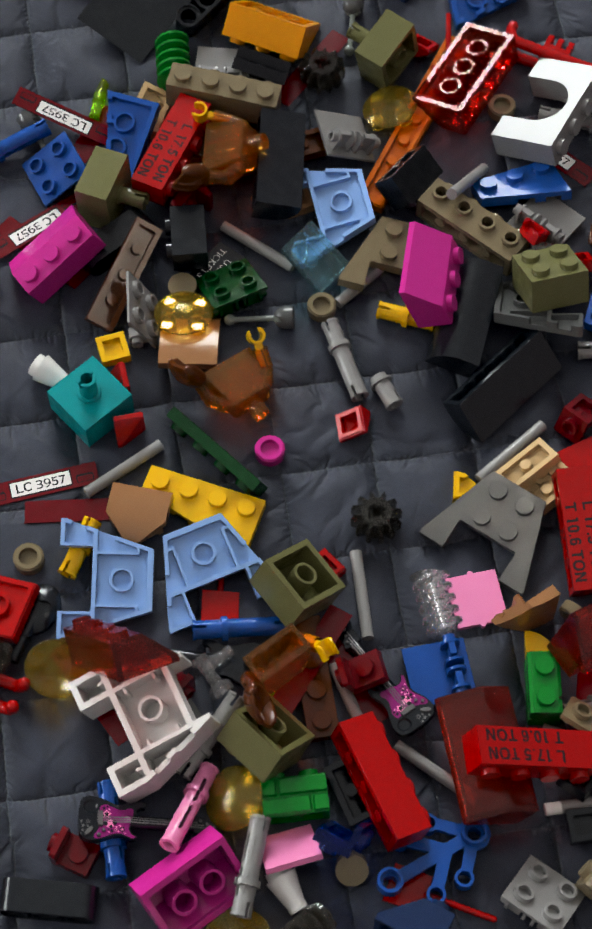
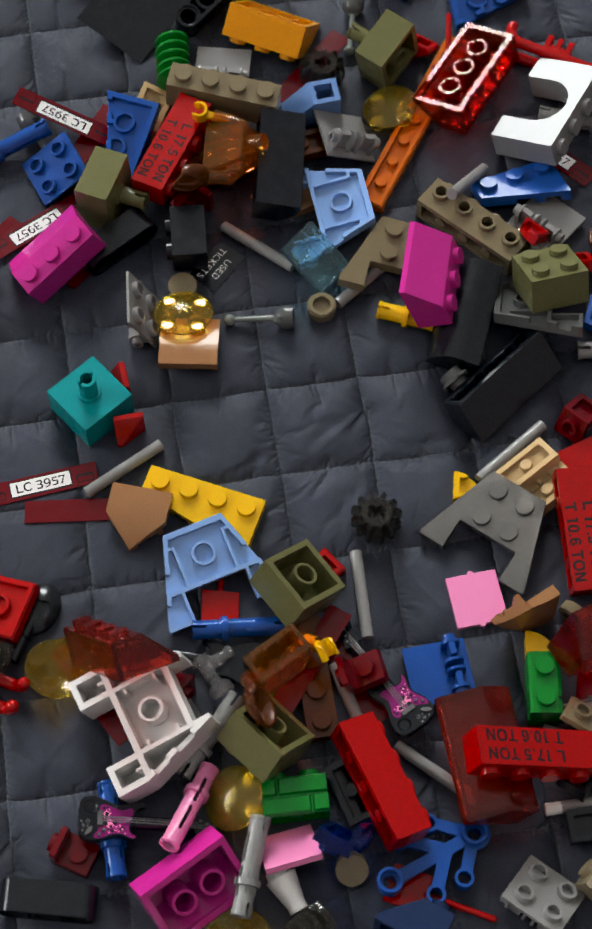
(28, 559): dark tan tile -> none
(46, 371): white cone -> none
(76, 556): yellow pin -> none
(99, 100): clear neon green piece -> none
(113, 349): yellow tile -> none
(120, 576): light blue wing -> none
(131, 257): reddish brown plate -> none
(225, 462): dark green plate -> none
(232, 284): dark green hinge -> none
(234, 385): clear orange torso -> none
(261, 65): black slope -> none
(269, 450): dark pink tile -> none
(314, 95): none -> medium blue slope
(340, 349): light grey pin -> none
(352, 423): red slope -> none
(383, 386): light grey pin -> none
(409, 178): black brick -> none
(435, 602): clear piece -> none
(453, 378): none -> dark grey plate
(501, 105): dark tan tile -> none

